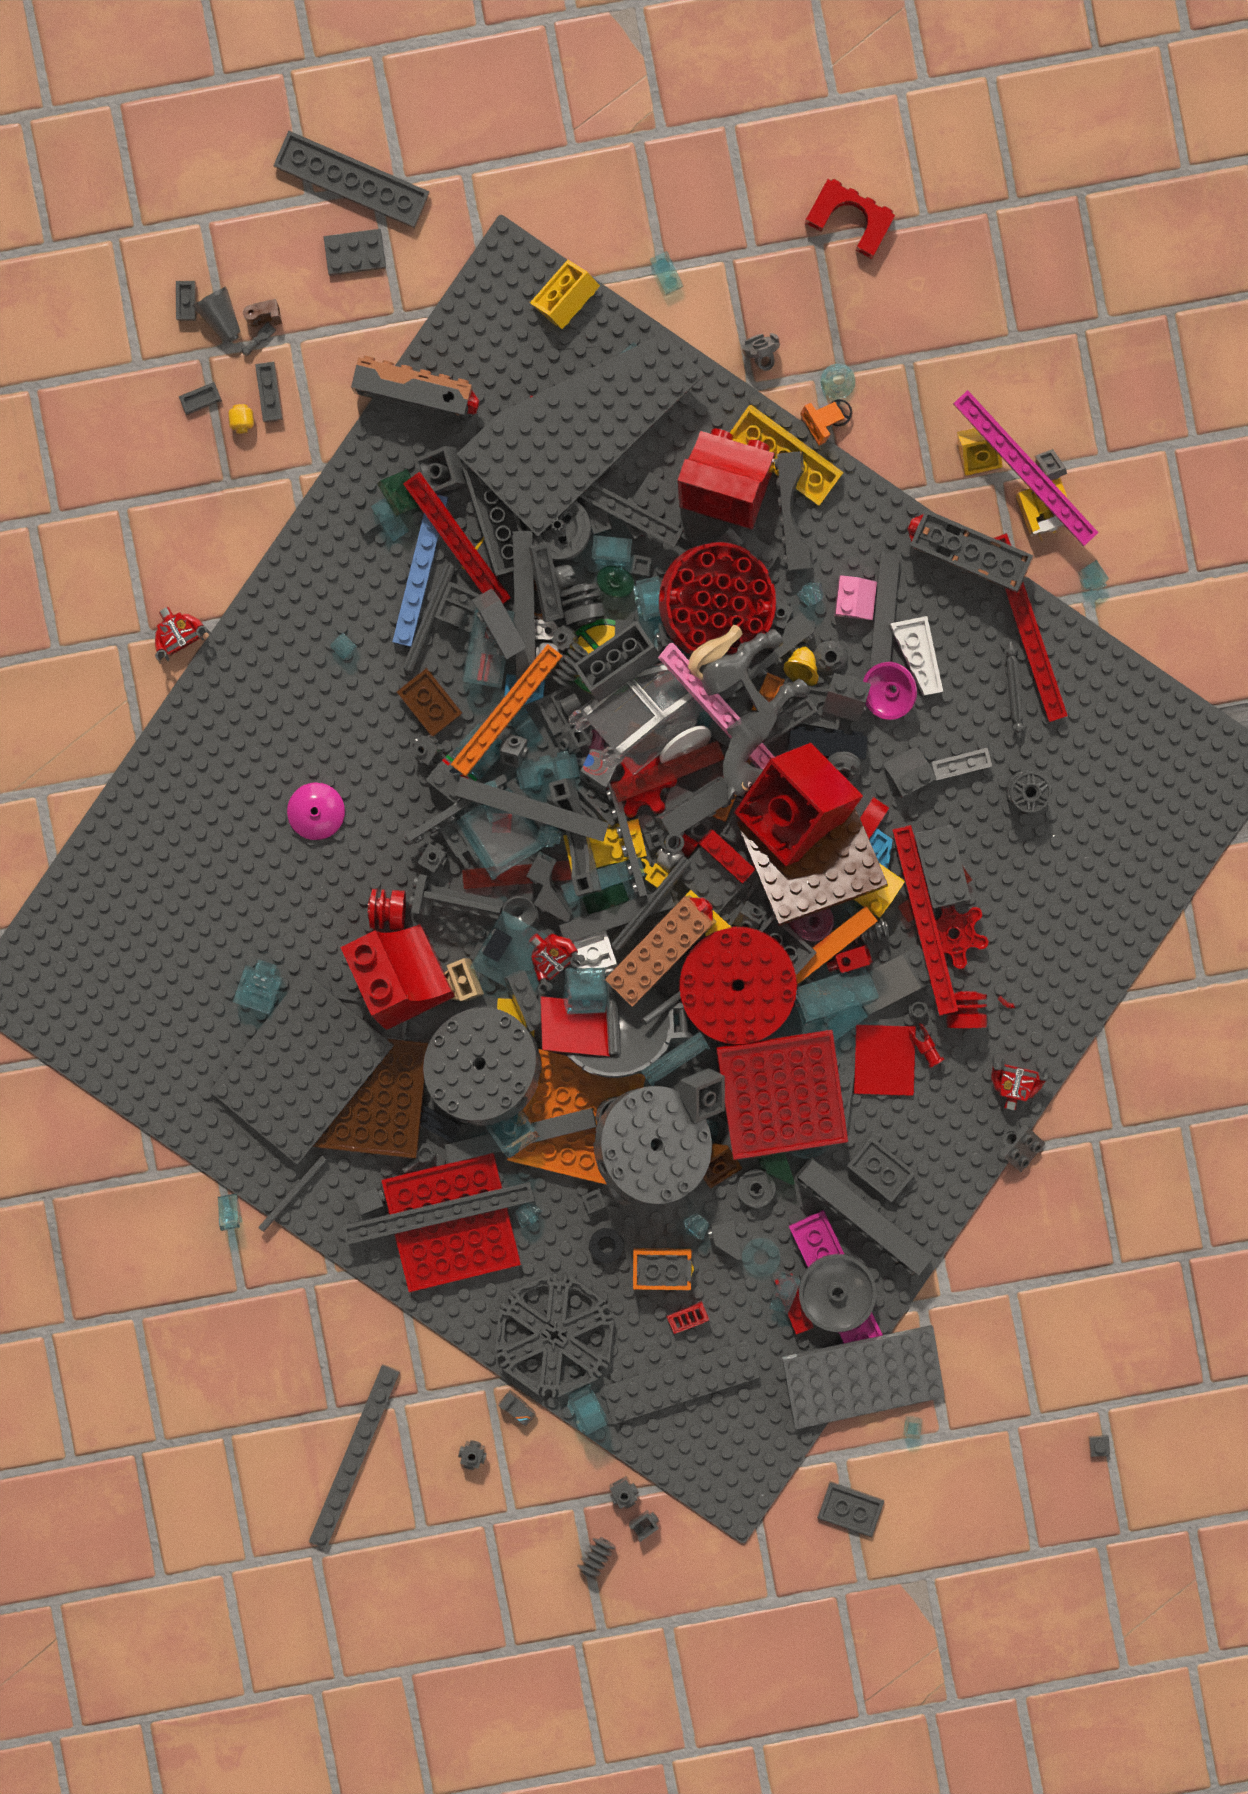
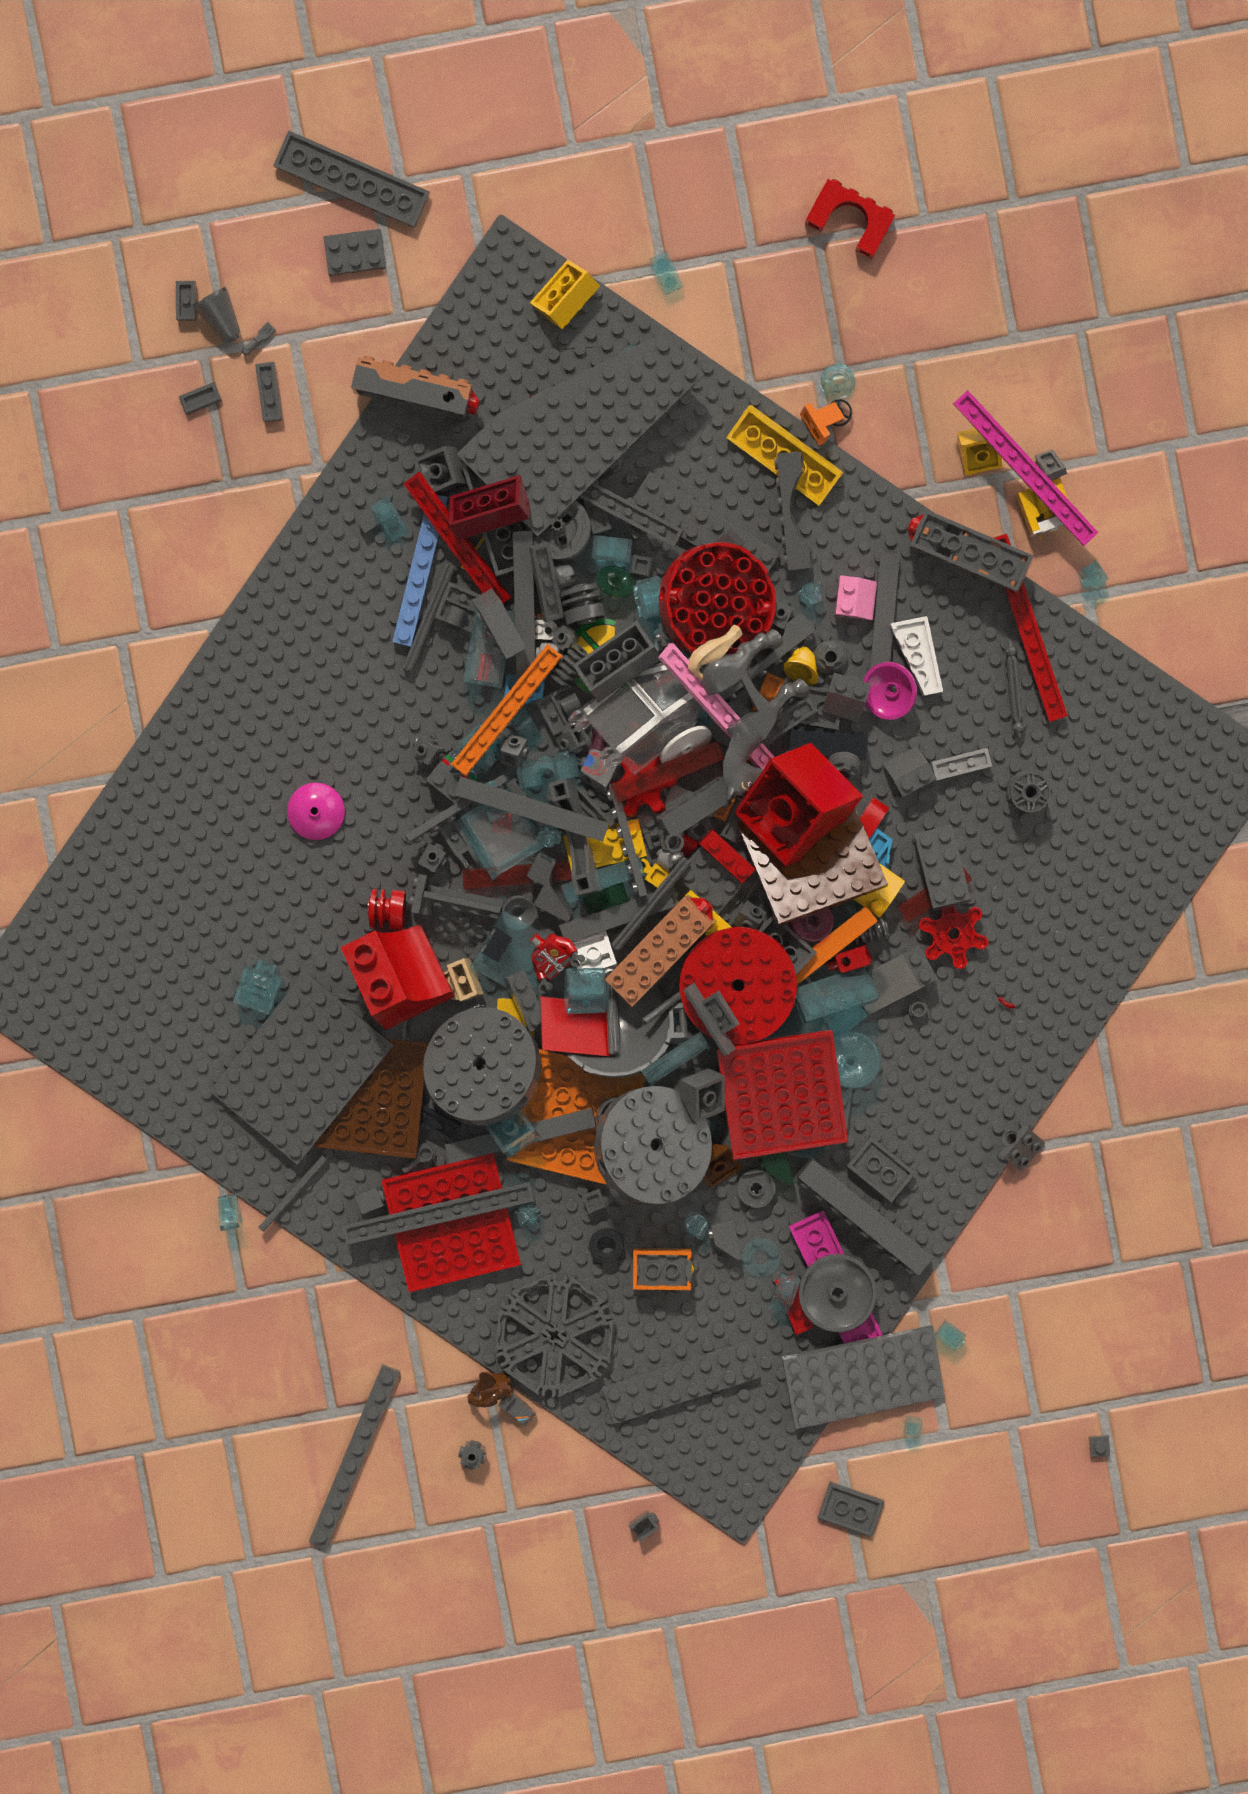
(176, 633): torso -> none
(241, 418): yellow head -> none
(262, 312): reddish brown leg -> none
(343, 646): clear light blue brick -> none
(397, 494): clear green plate -> none
(429, 702): reddish brown plate -> none
(488, 507): none -> dark red slope
(499, 1385): none -> reddish brown piece
(587, 1409): clear light blue brick -> none
(596, 1557): dark grey piece -> none
(623, 1486): dark grey brick -> none
(692, 1308): red slope -> none
(715, 1015): none -> dark grey bracket
(725, 478): brick -> none
(760, 347): dark grey tile -> none
(863, 1054): none -> clear light blue dish
(884, 1060): red piece -> none
(925, 920): red plate -> none
(927, 1047): red piece -> none
(950, 1335): none -> clear light blue brick
(968, 1011): red wheel -> none
(1016, 1082): torso -> none

